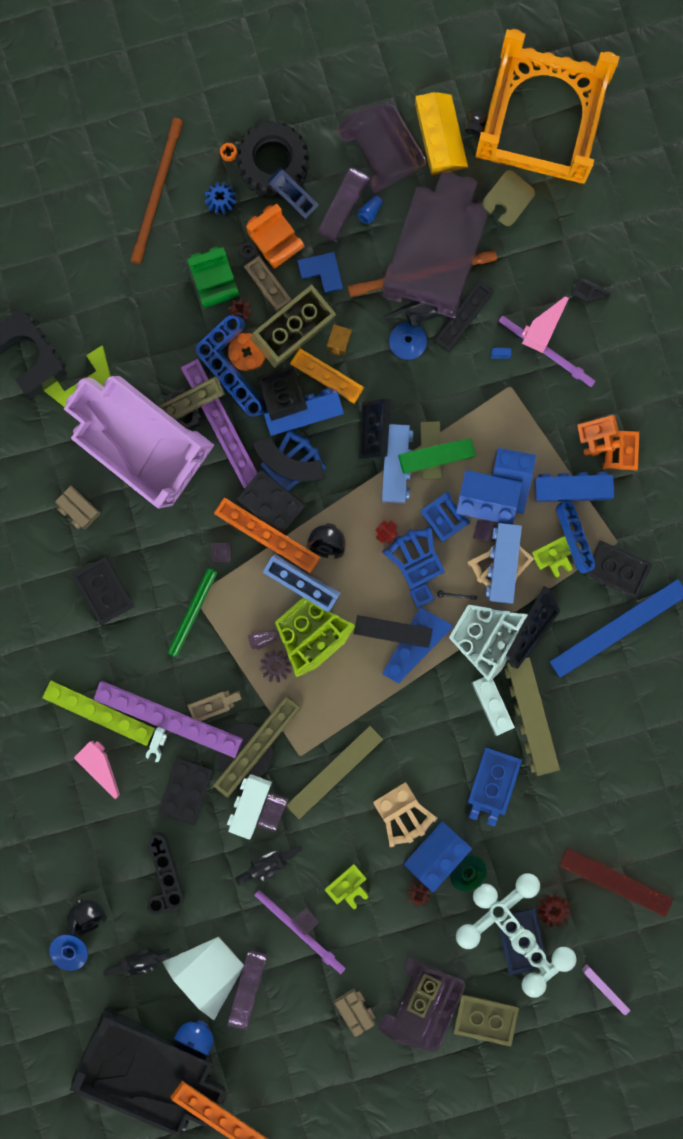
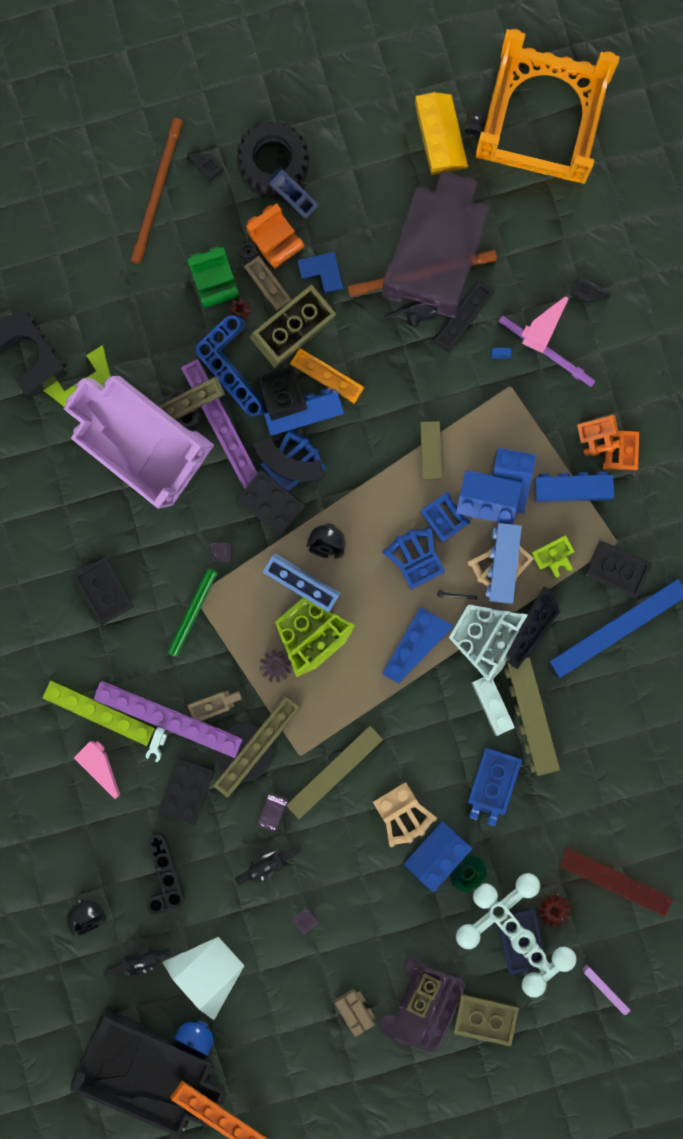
(64, 957): blue dish -> none
(77, 507): dark tan brick -> none
(206, 164): none -> black tile
(221, 191): blue gear -> none
(233, 154): orange bush -> none
(237, 356): orange plate -> none
(247, 990): clear purple beam -> none
(249, 806): light aqua brick -> none
(262, 638): clear purple cone -> none
(267, 535): orange plate -> none
(327, 957): medium lavender bar -> none
(339, 340): pearl gold brick -> none
(343, 203): clear purple beam -> none
(347, 886): lime plate -> none
(369, 211): blue cone -> none
(374, 429): black tile -> none
(384, 143): clear purple windscreen -> none
(386, 531): clear red gear -> none
(393, 478): medium blue brick -> none
(393, 631): black tile -> none
(407, 350): blue dish -> none
(416, 899): clear red gear -> none
(421, 595): blue tile -> none
(436, 456): green slope -> none
(484, 530): clear purple tile -> none
(512, 194): olive piece -> none
(577, 536): blue beam -> none

